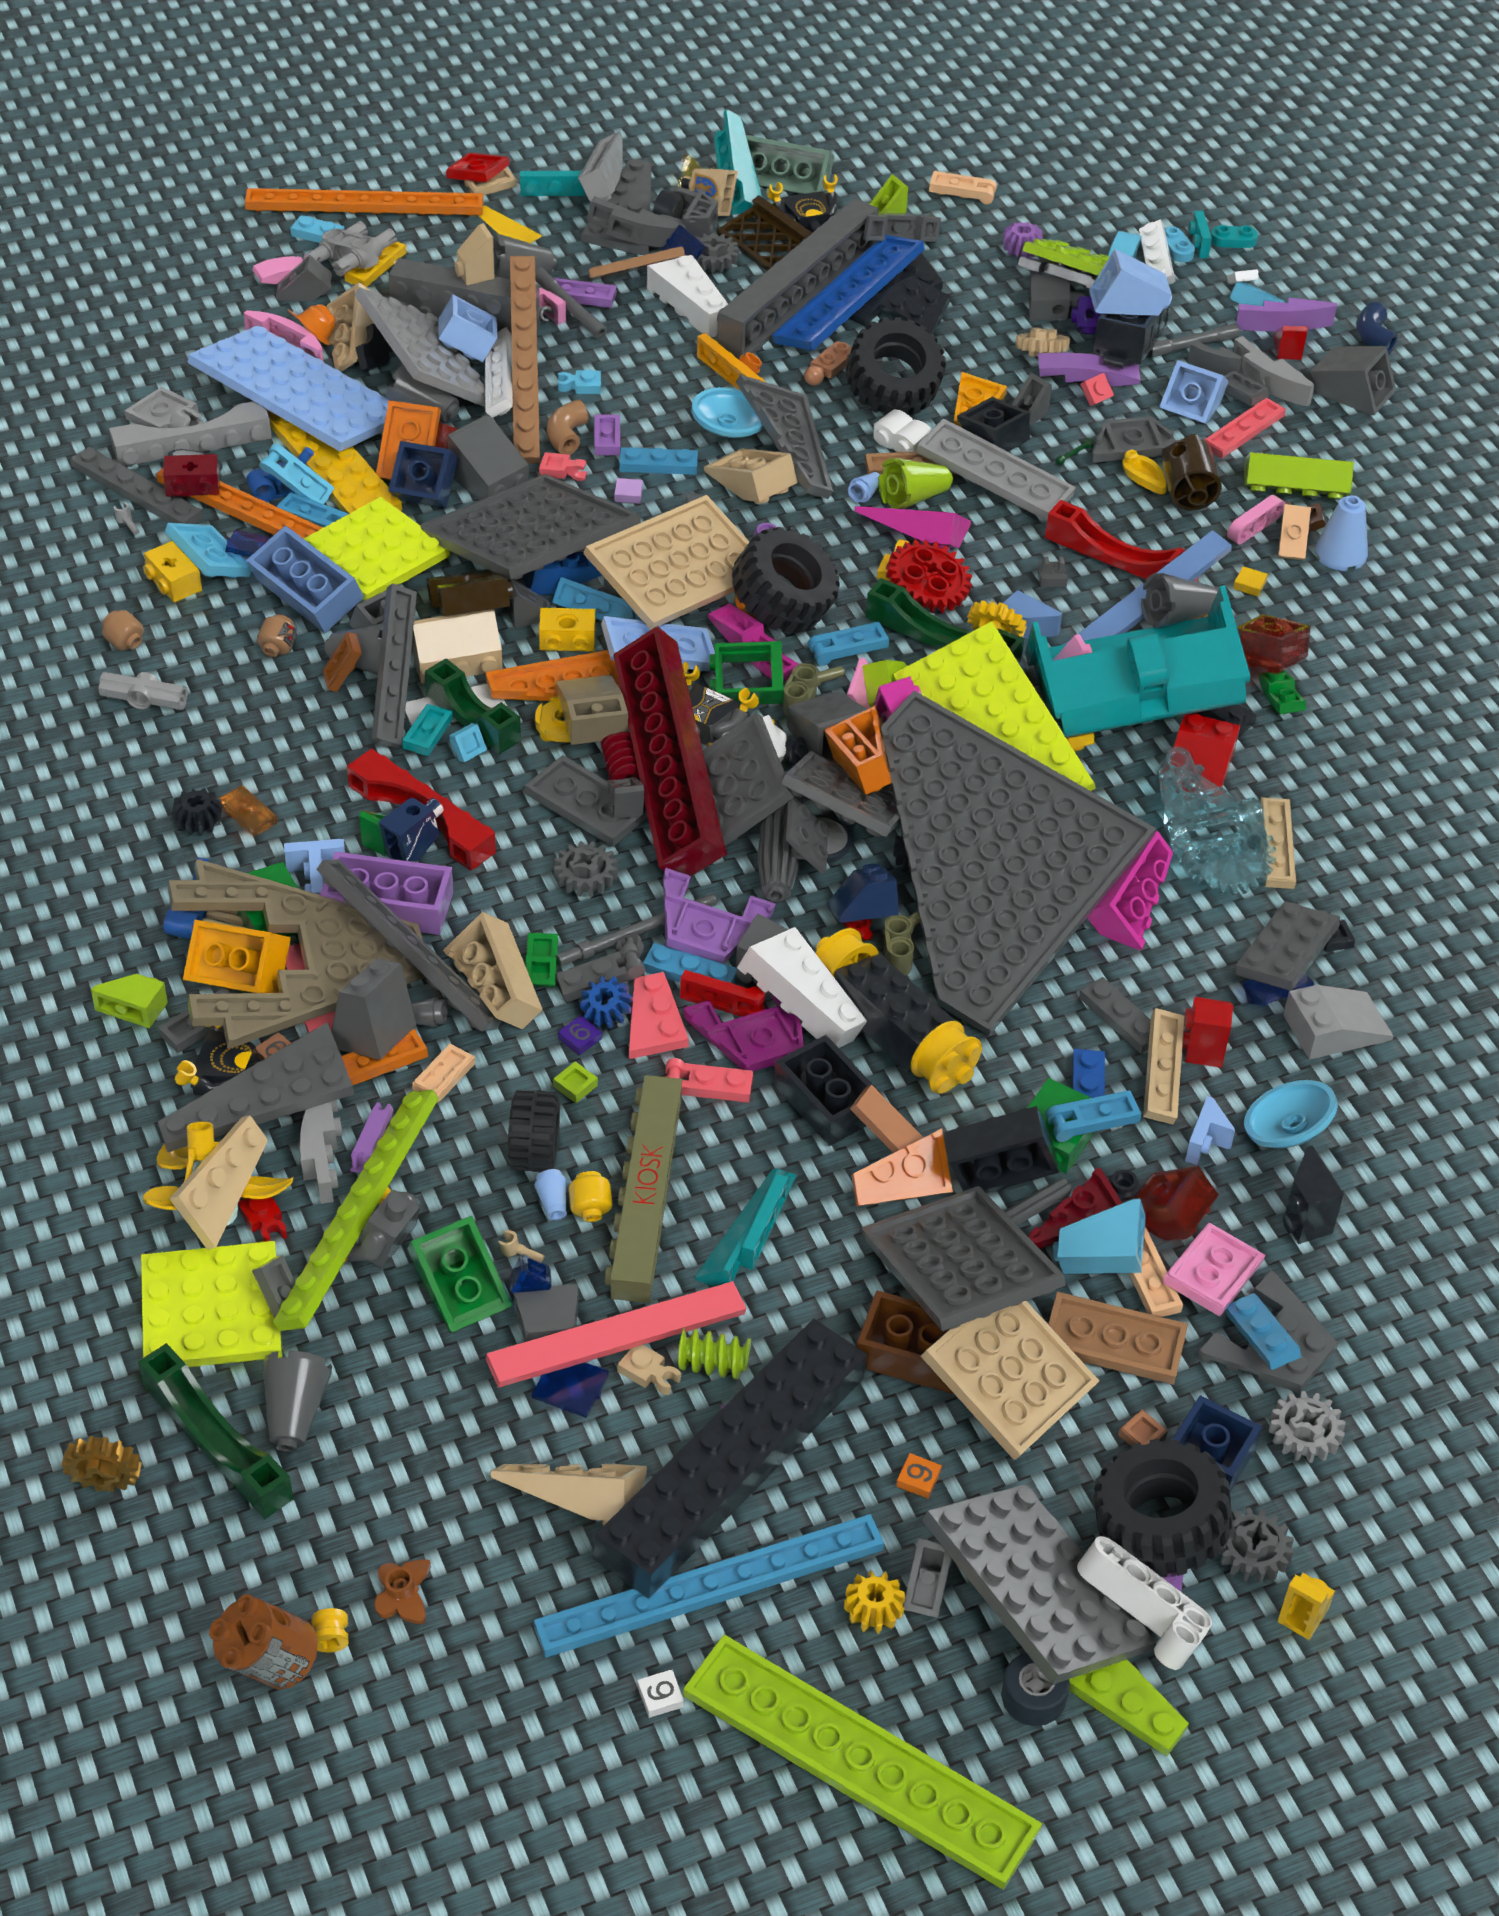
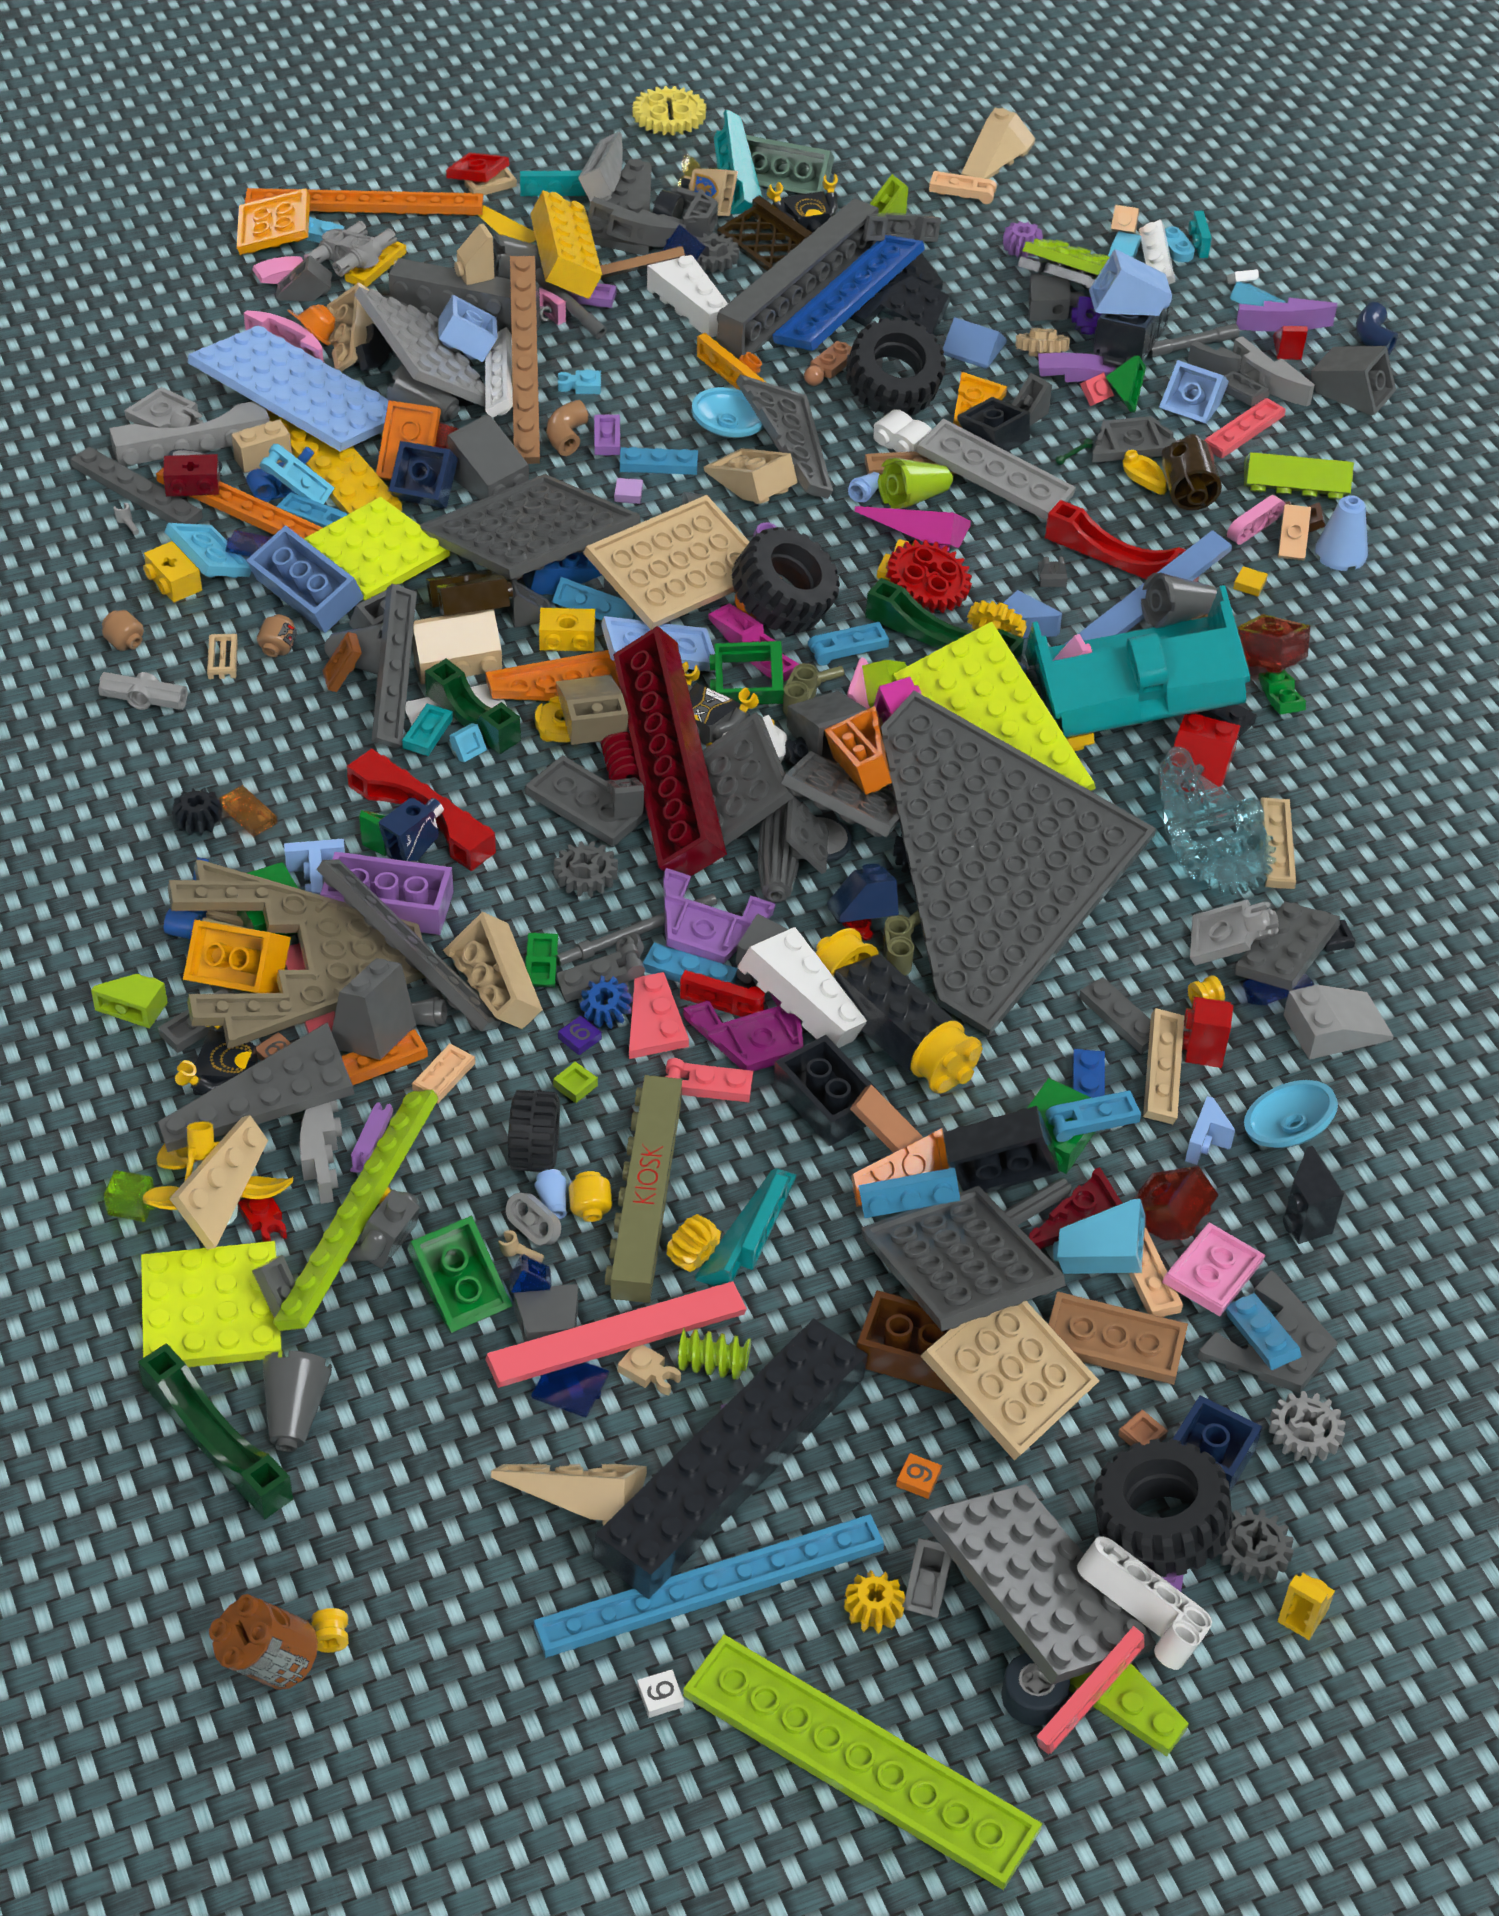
(101, 1464): pearl gold gear -> none
(125, 1195): none -> clear neon green brick
(222, 670): none -> tan tile
(254, 443): none -> tan brick
(273, 221): none -> light orange plate
(401, 1590): dark orange animal -> none
(533, 1223): none -> light grey plate
(560, 465): coral plate -> none
(565, 244): none -> yellow brick
(685, 109): none -> light yellow gear
(693, 1243): none -> yellow gear
(909, 1192): none -> dark azure plate
(973, 343): none -> medium blue slope
(998, 144): none -> tan wedge
(1091, 1691): none -> coral tile
(1125, 219): none -> light nougat brick
(1127, 905): dark pink wedge -> none
(1128, 381): none -> green slope
(1128, 1181): black plate -> none
(1210, 988): none -> yellow wheel
(1230, 930): none -> light grey plate
(1234, 236): teal plate -> none

